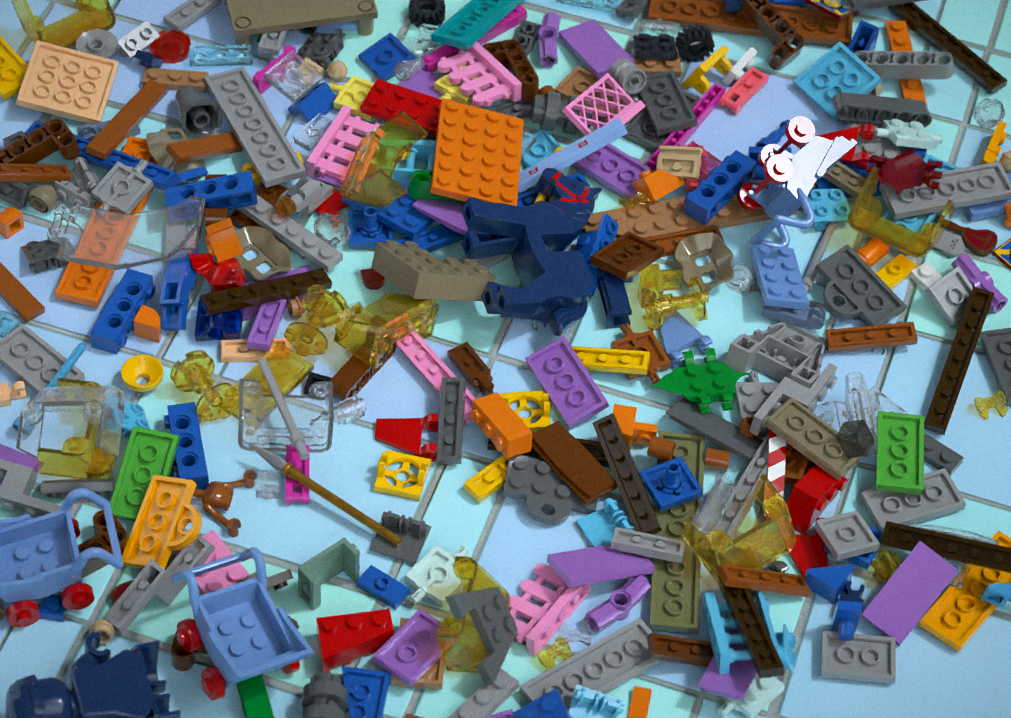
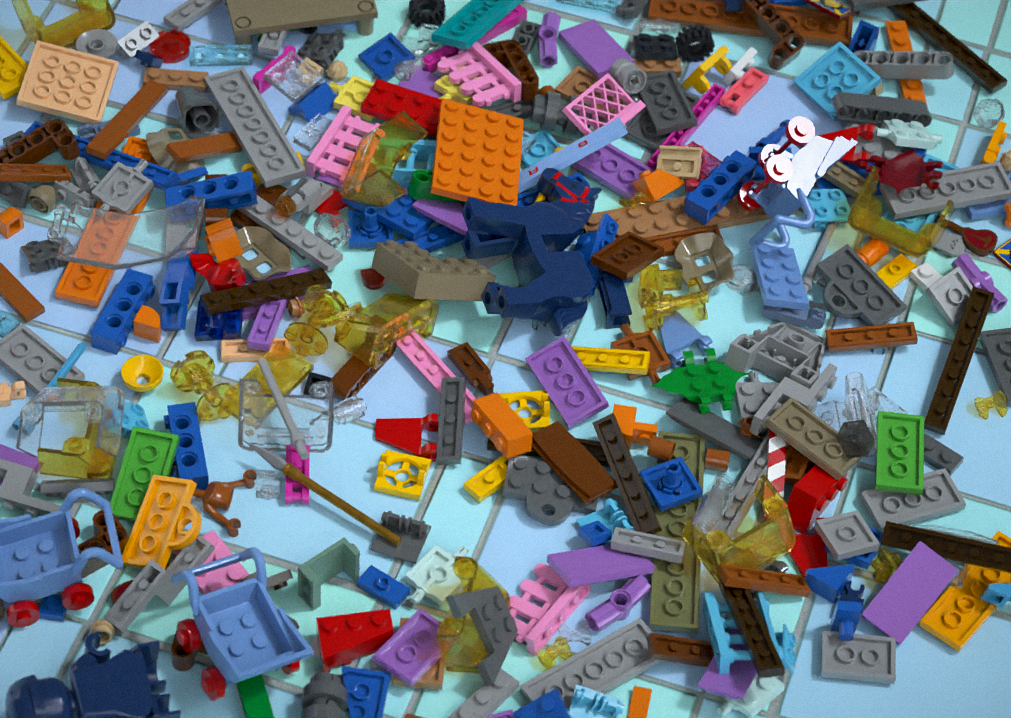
(594, 533): none -> blue plate

